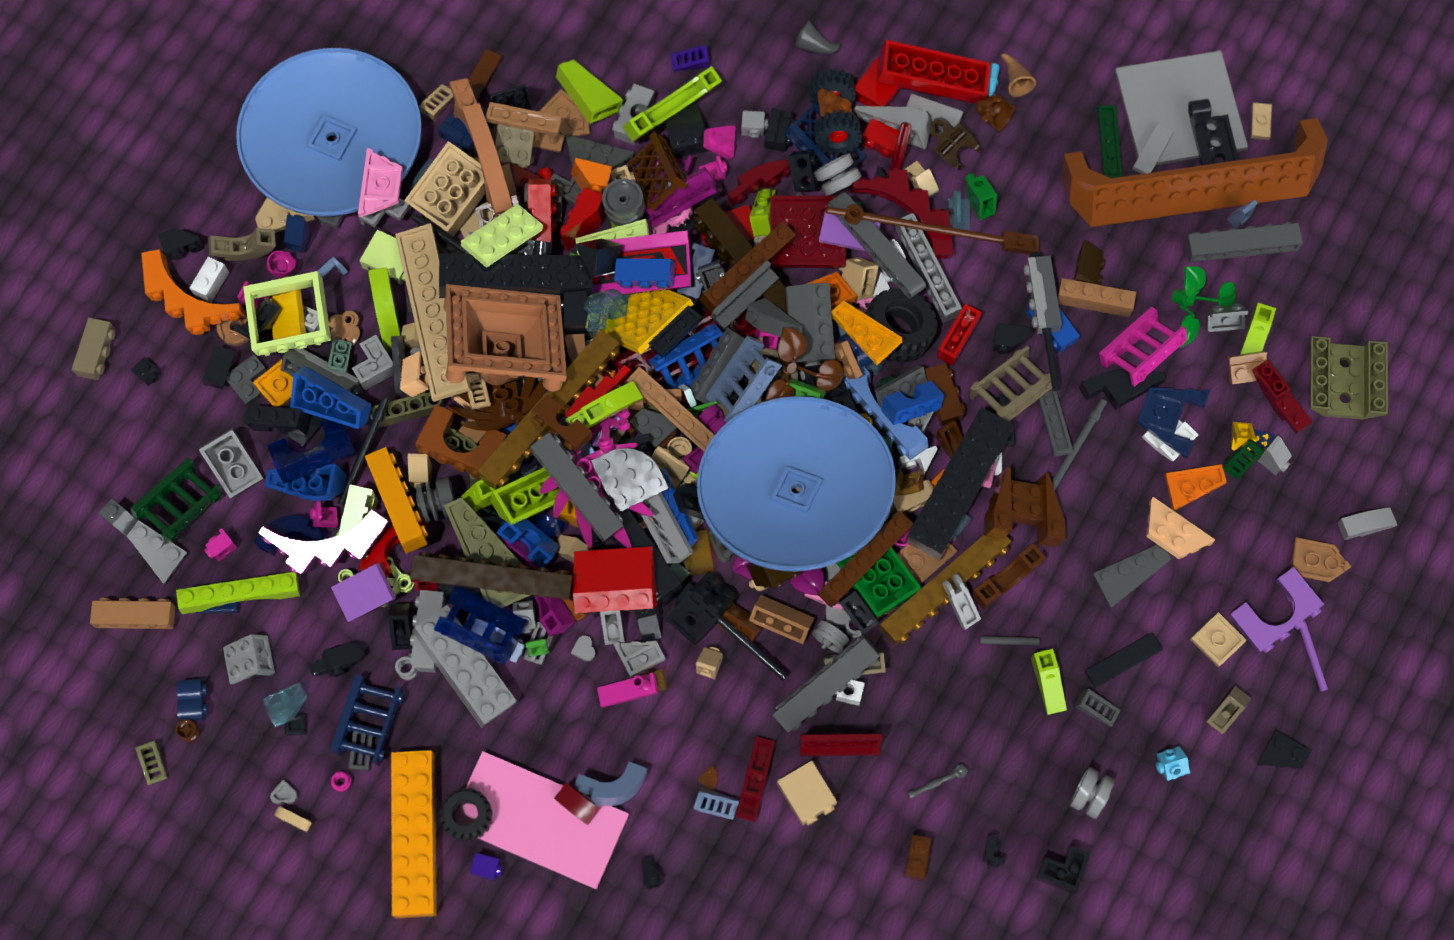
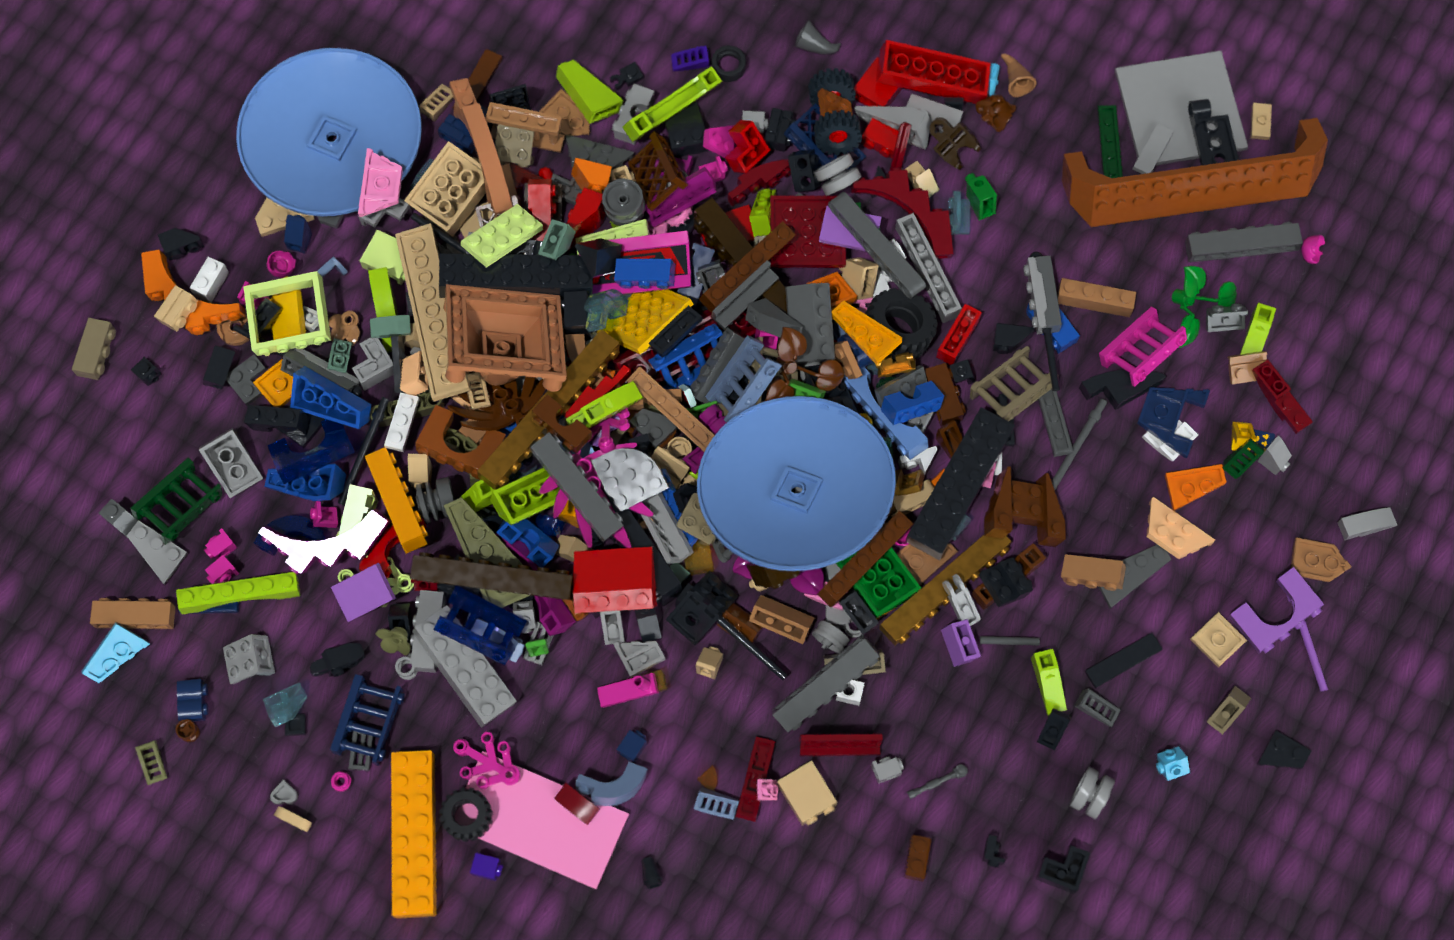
(113, 651): none -> medium azure wing
(176, 308): none -> tan brick
(220, 571): none -> dark pink brick
(249, 247): dark tan arch -> none
(390, 326): none -> sand green slope
(394, 640): none -> olive plate
(401, 422): none -> white plate
(489, 763): none -> dark pink plant
(557, 240): none -> sand green slope
(583, 649): light grey tile -> none
(629, 74): none -> black plate
(632, 745): none -> dark blue brick
(693, 522): none -> dark tan bracket
(729, 51): none -> black tyre
(749, 148): none -> red brick
(767, 789): none -> bright pink slope
(887, 769): none -> light grey brick
(904, 363): none -> pearl gold hinge
(954, 102): none -> black tile
(960, 643): none -> medium lavender brick
(961, 371): none -> black bracket
(1006, 582): none -> black plate
(1009, 240): reddish brown bar -> none
(1053, 729): none -> black slope
(1089, 264): dark brown slope -> none
(1093, 572): none -> medium nougat brick
(1242, 214): sand blue slope -> none
(1310, 248): none -> dark pink hair
(1362, 382): olive slope -> none

